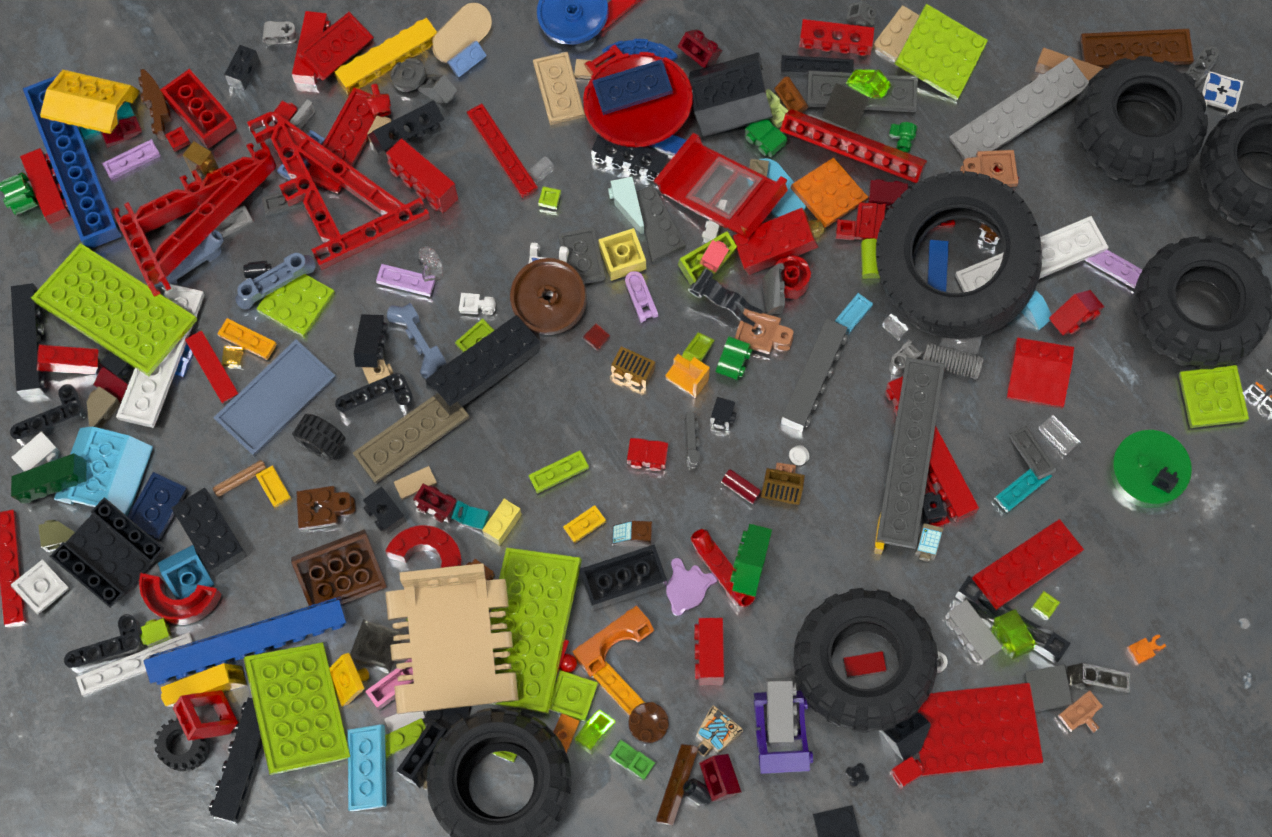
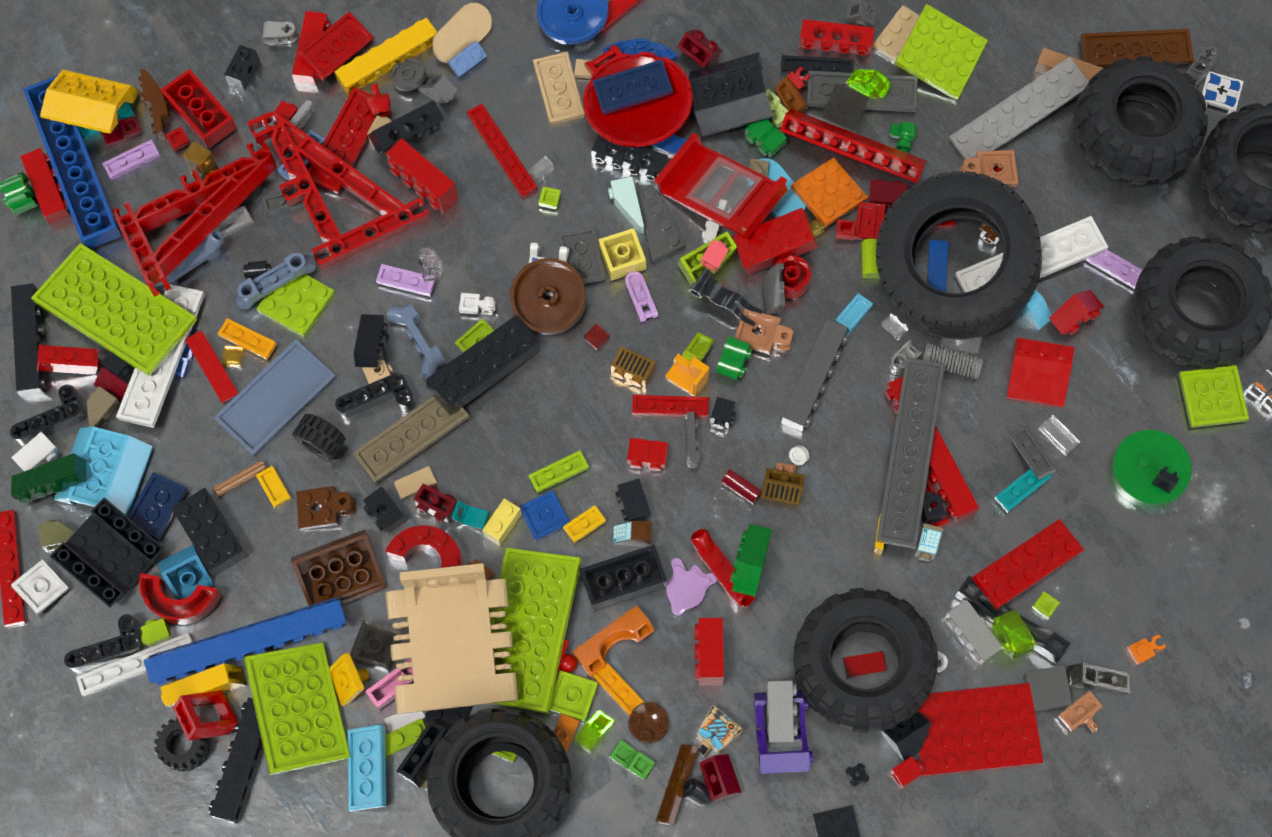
(544, 515): none -> blue tile
(633, 501): none -> black brick
(670, 405): none -> red tile
(798, 79): none -> red tile

